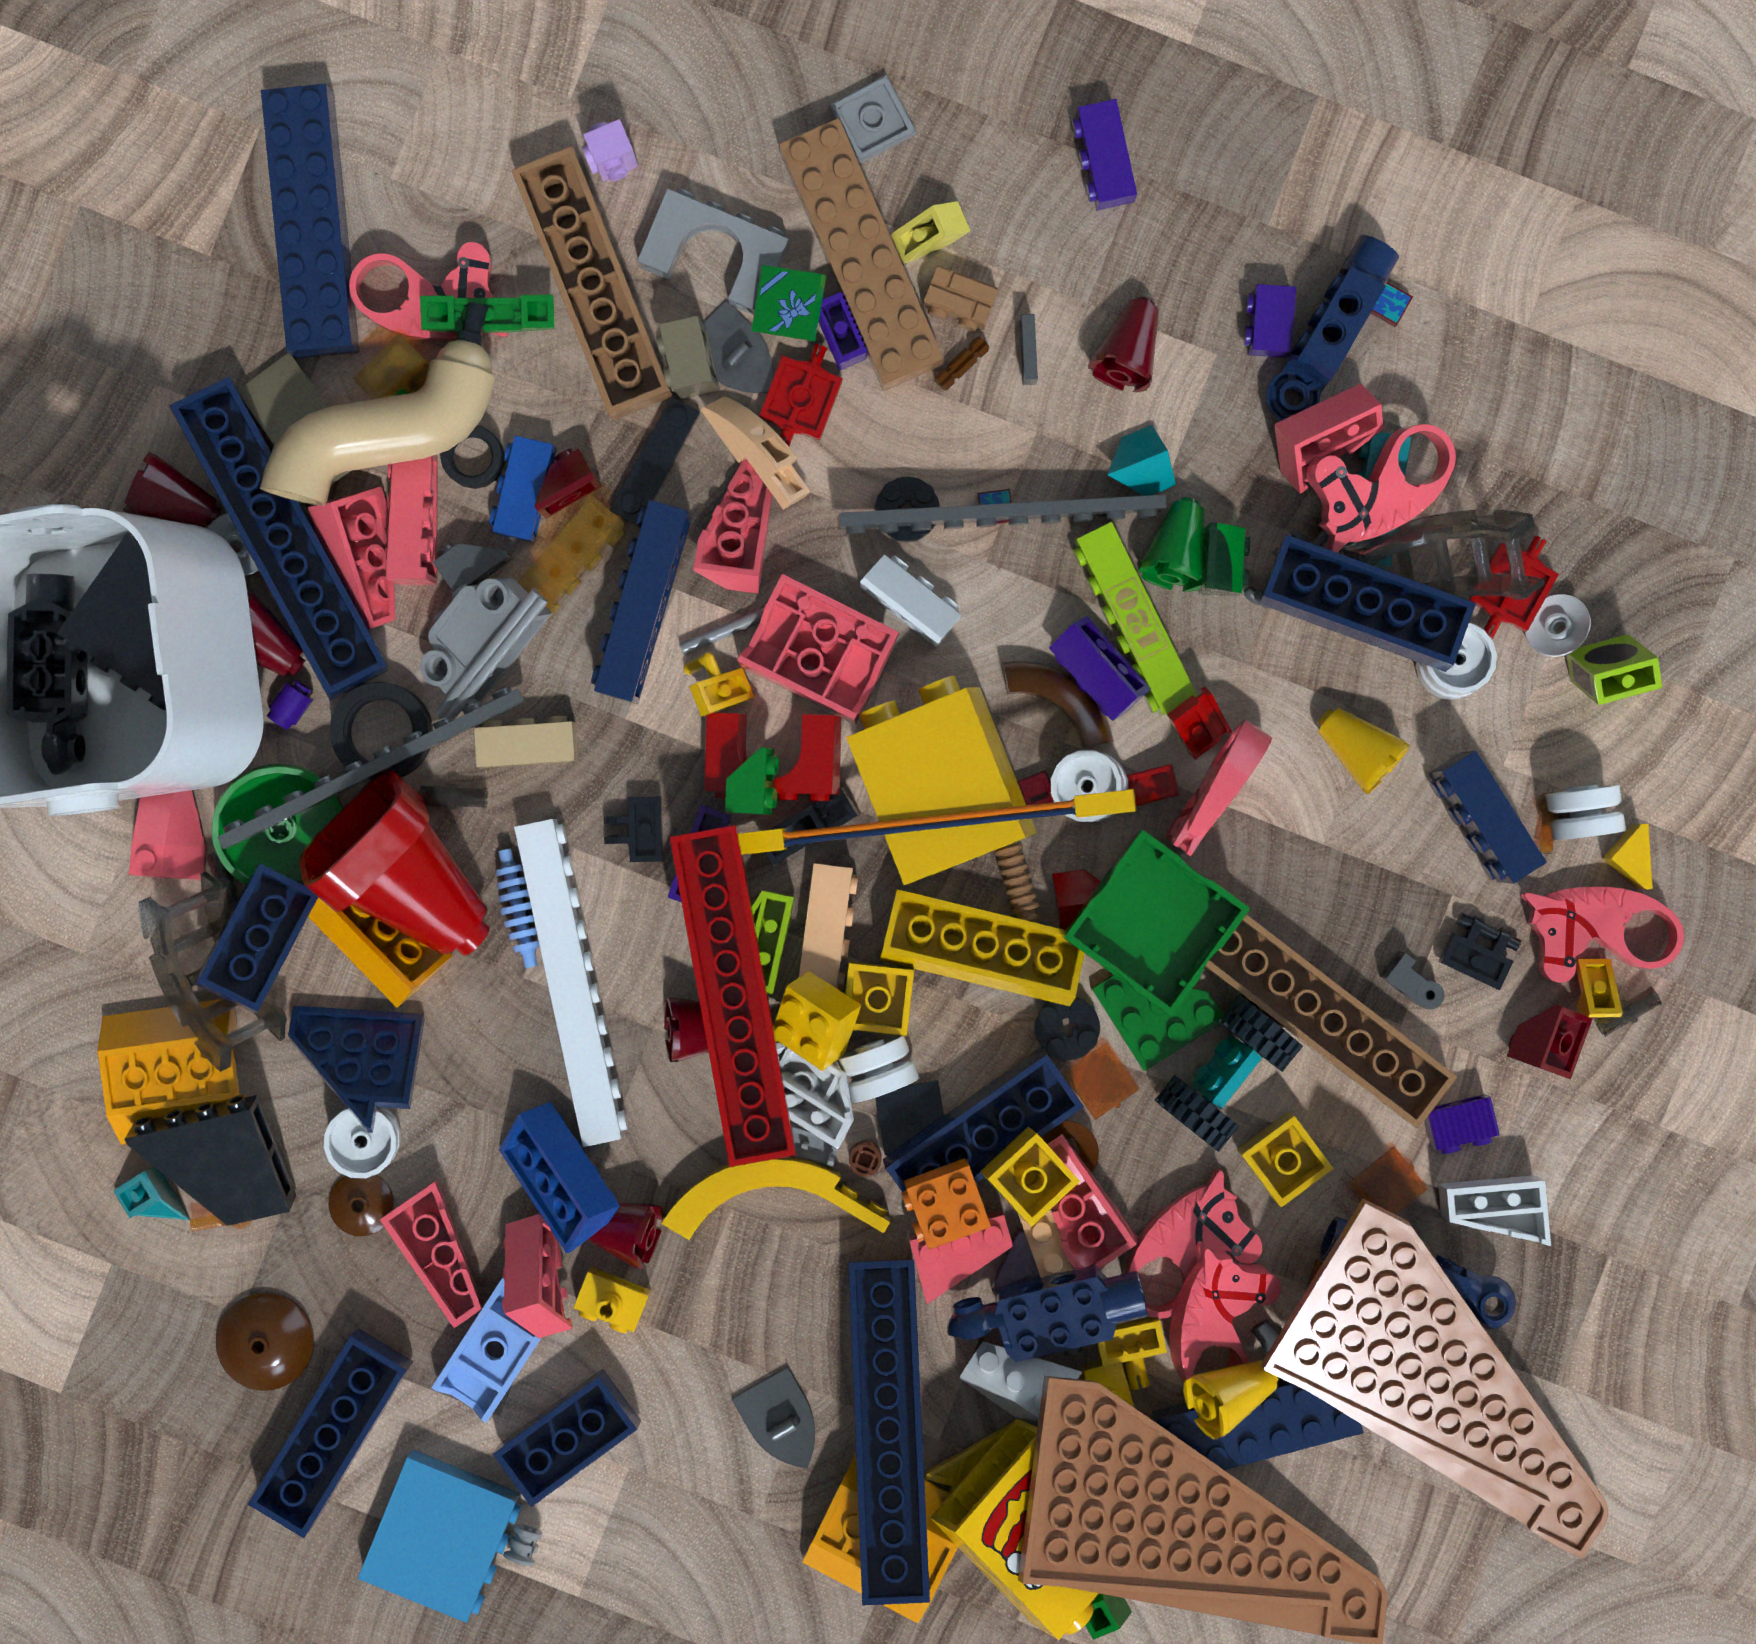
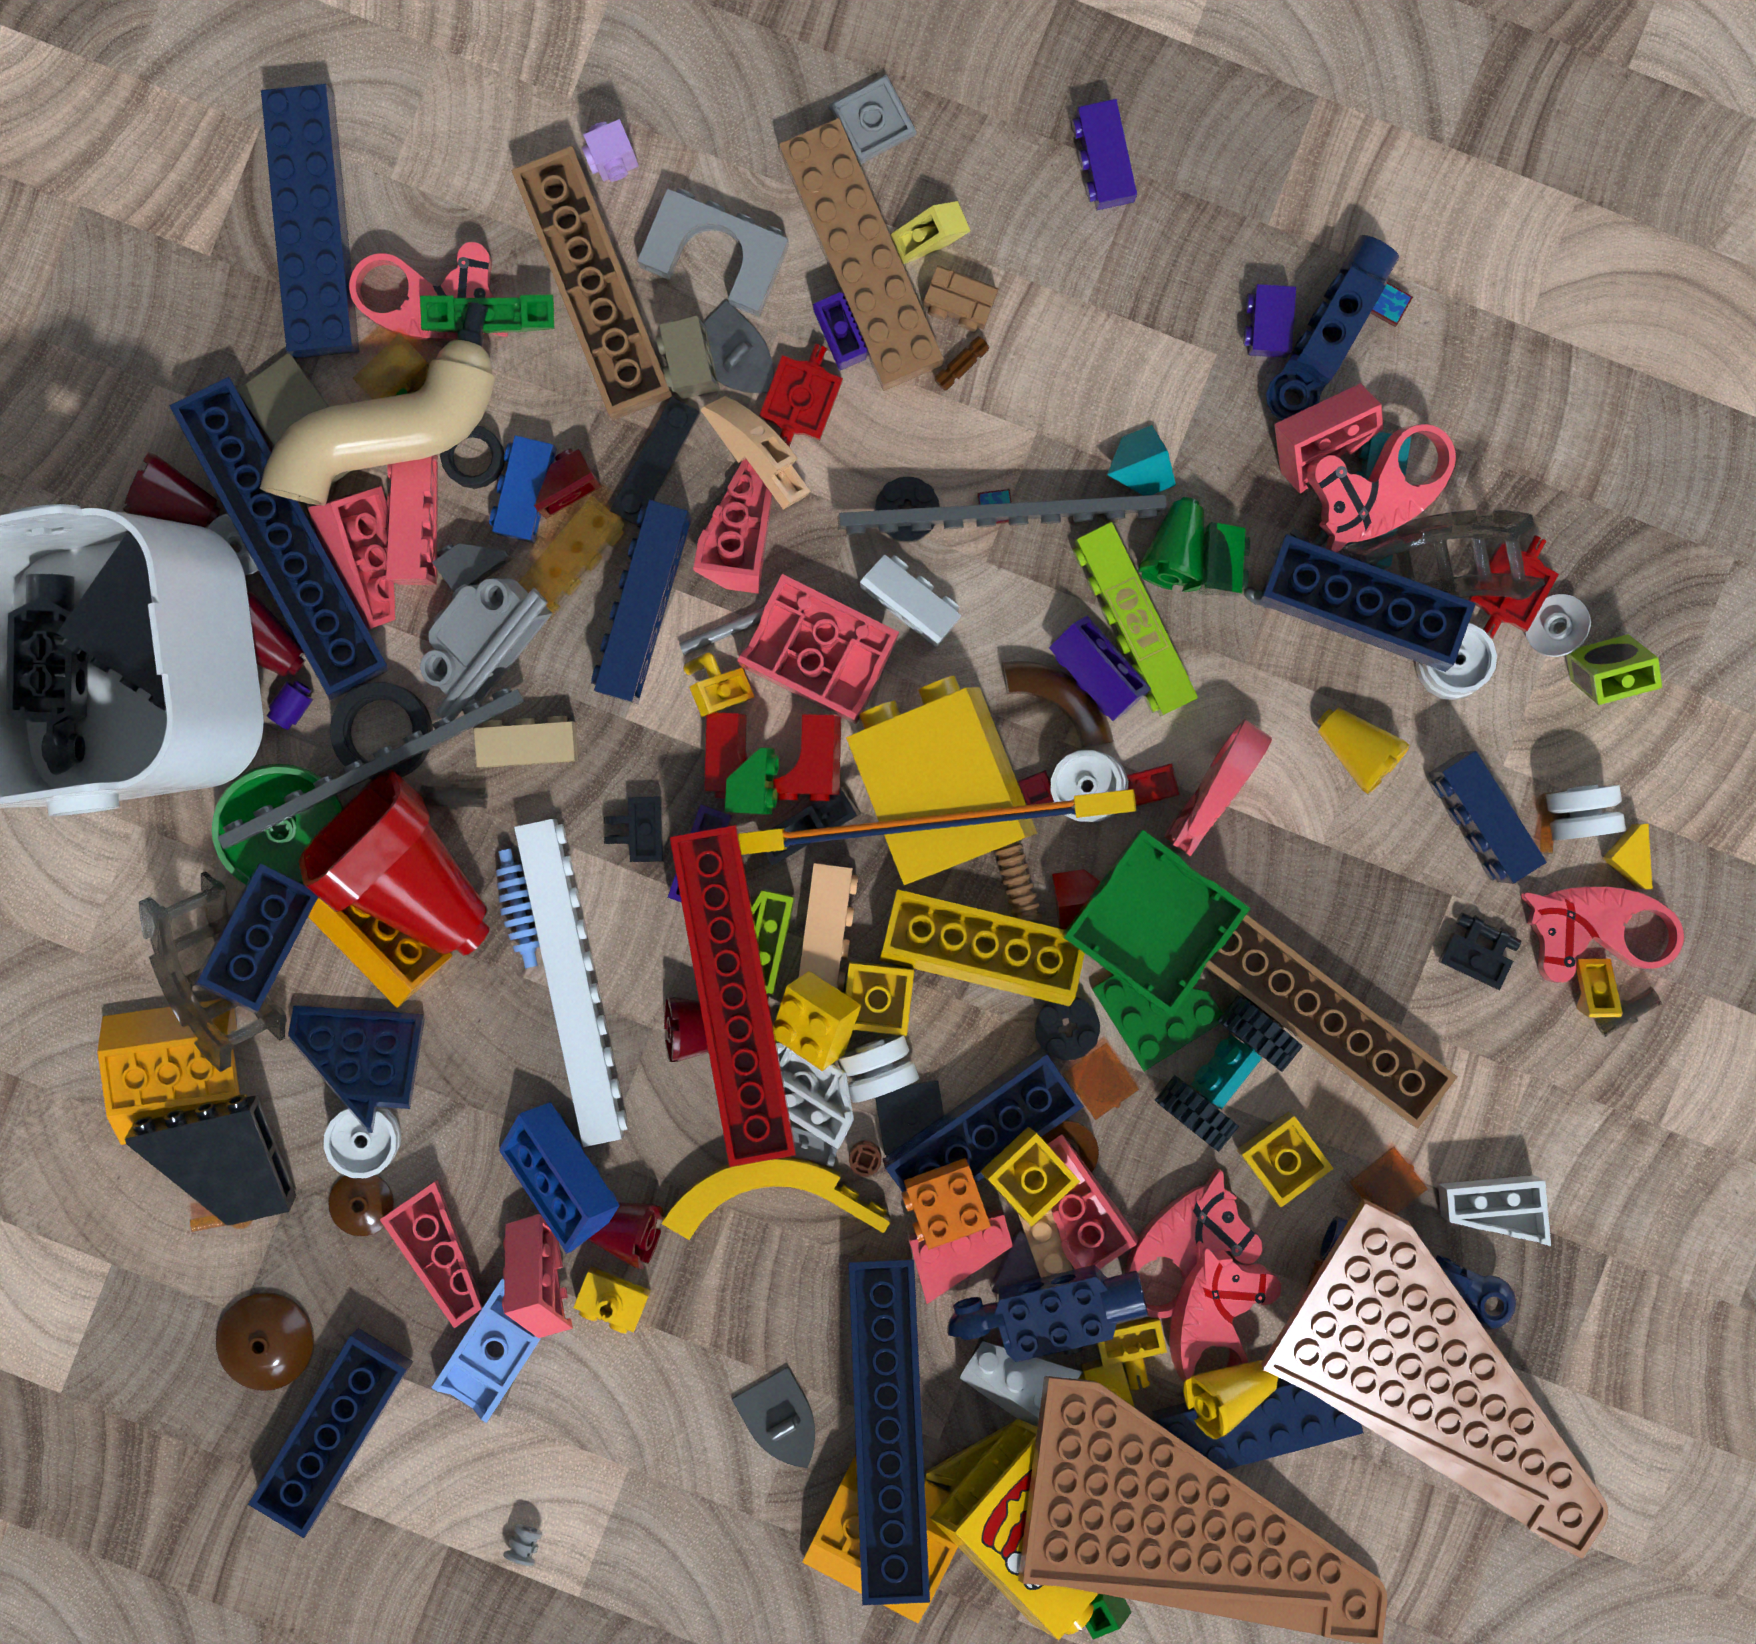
(150, 1196): teal slope -> none
(168, 838): coral wedge -> none
(221, 874): clear smoke pin -> none
(440, 1536): dark azure brick -> none
(567, 1437): dark blue brick -> none
(788, 303): green tile -> none
(1028, 349): dark grey tile -> none
(1128, 348): dark red cone -> none
(1199, 723): red plate -> none
(1265, 1334): dark grey pin -> none
(1412, 985): dark grey leg -> none
(1462, 1123): dark purple brick -> none
(1551, 1040): dark red slope -> none

